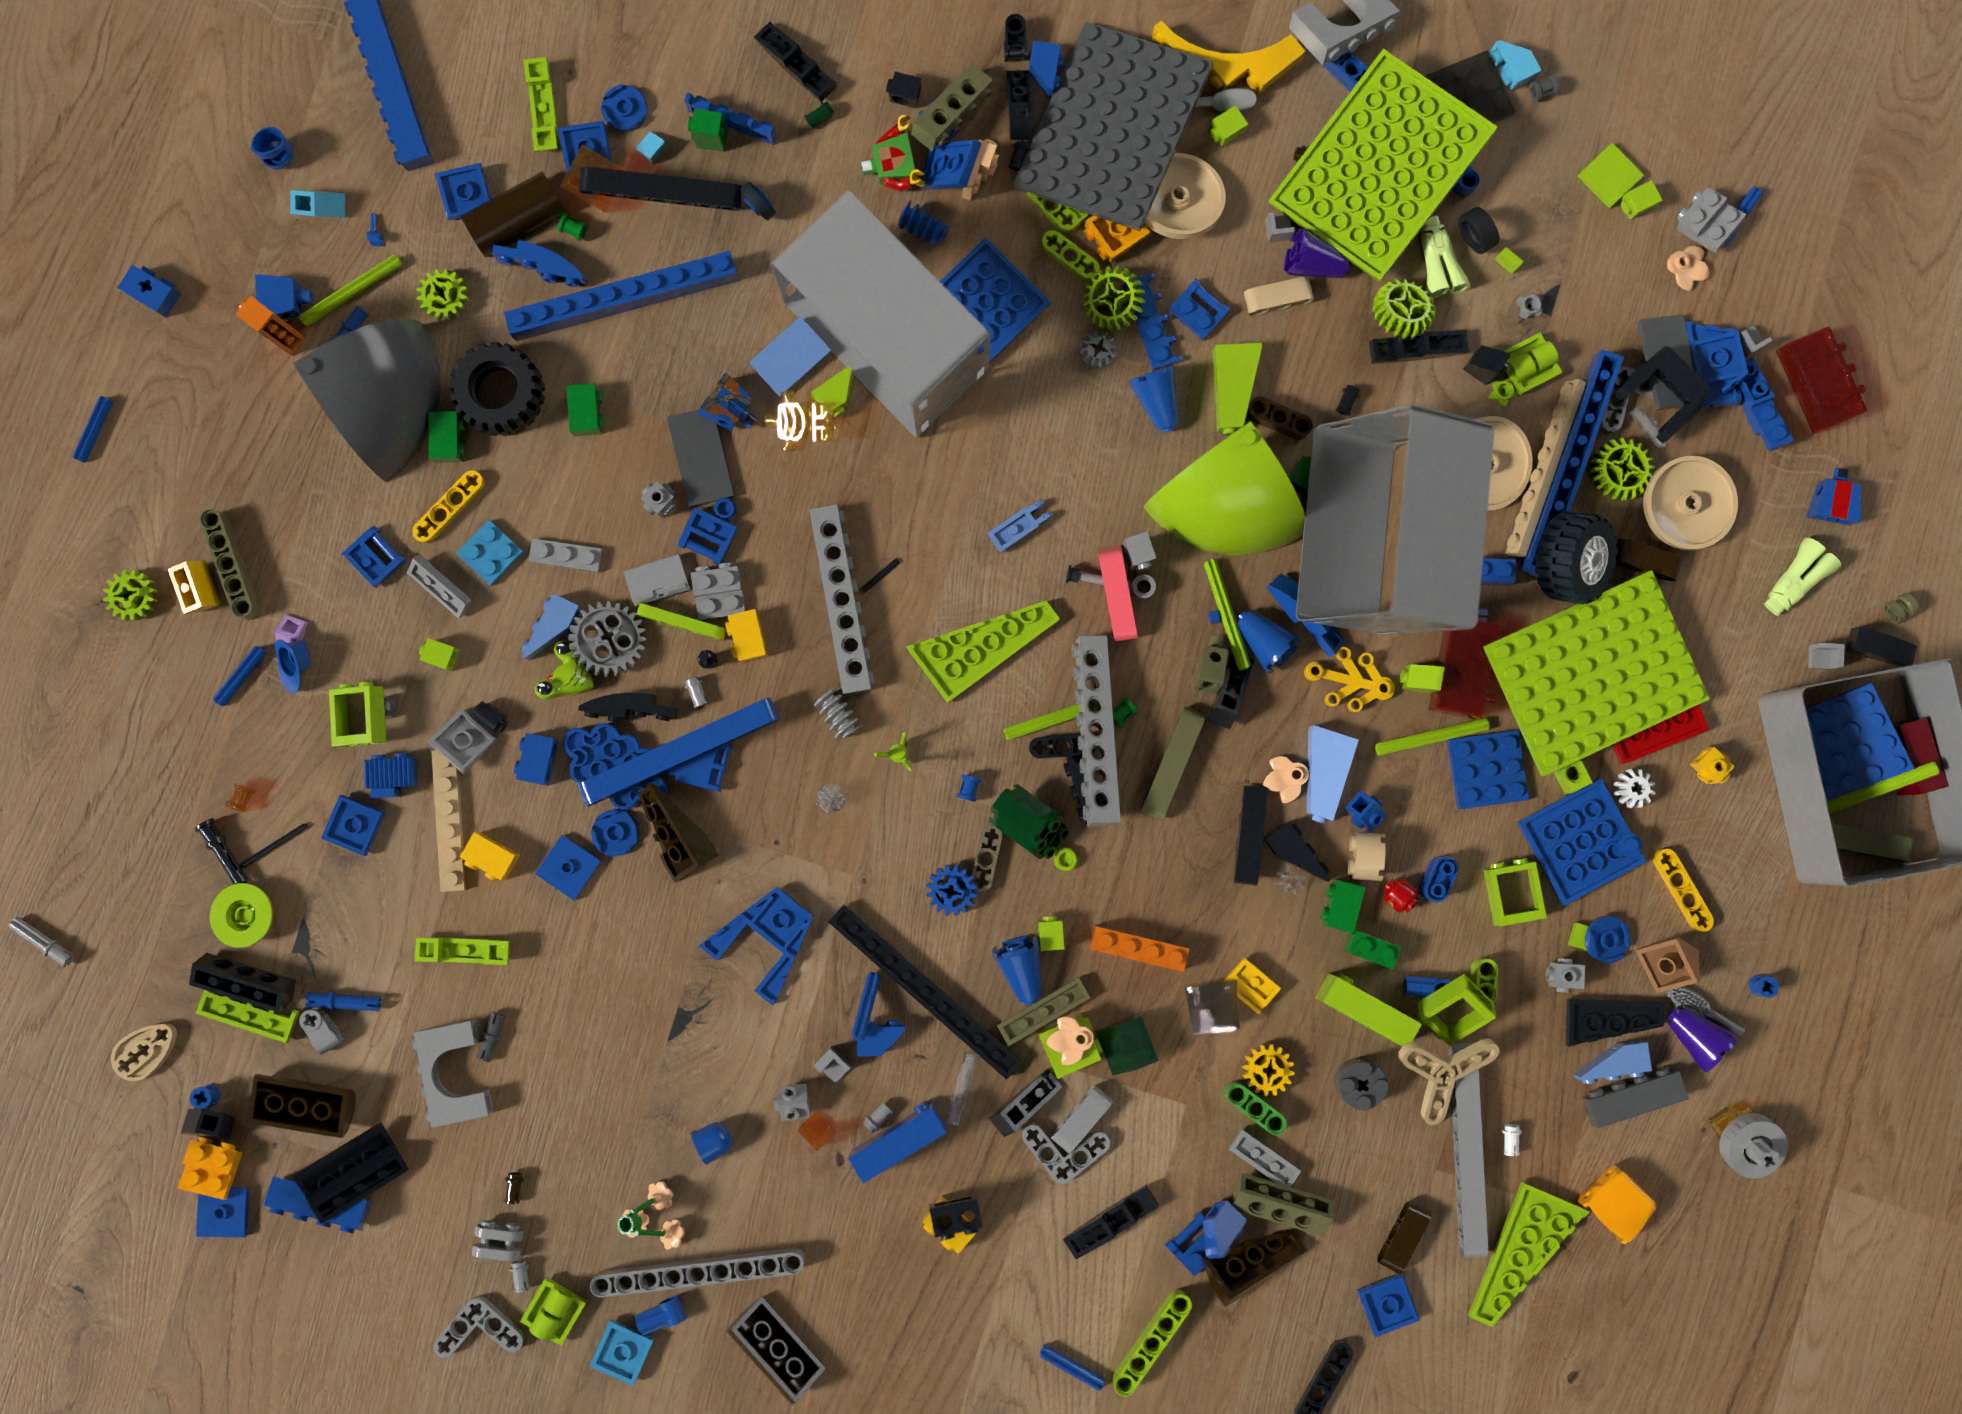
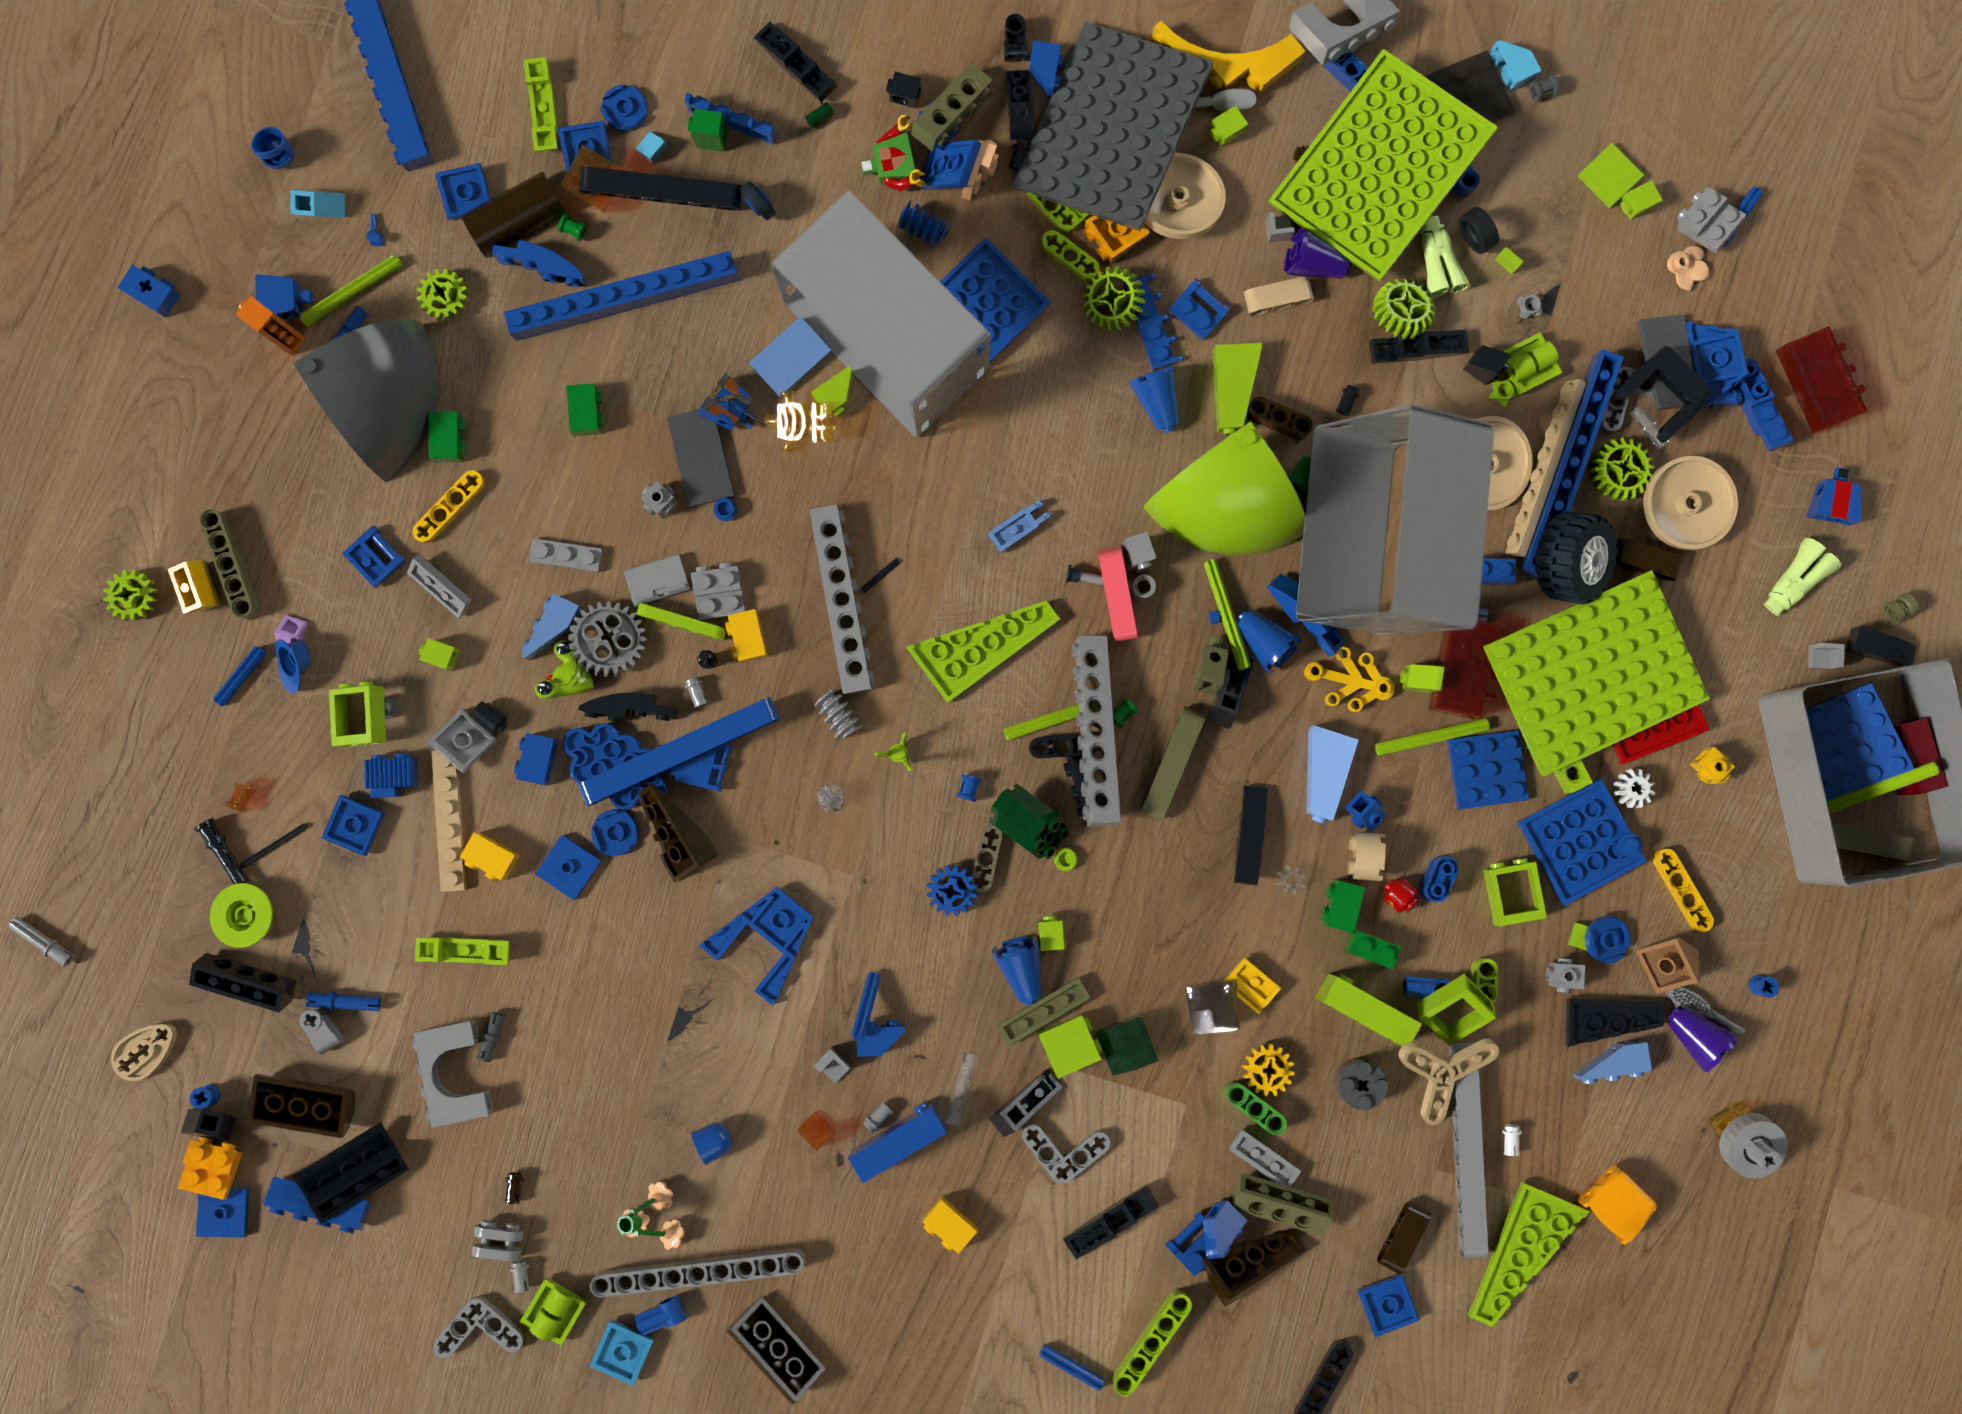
(92, 429): blue axle -> none
(247, 1016): lime hinge -> none
(476, 368): black tyre -> none
(490, 552): dark azure plate -> none
(710, 529): blue plate -> none
(793, 1102): light grey brick -> none
(925, 991): black plate -> none
(954, 1210): black brick -> none
(1067, 1041): light nougat plate -> none
(1081, 1119): light grey beam -> none
(1103, 358): light grey gear -> none
(1139, 948): orange brick -> none
(1283, 780): light nougat plate -> none
(1290, 848): black slope -> none
(1635, 1097): dark grey brick -> none
(1752, 340): light grey panel -> none

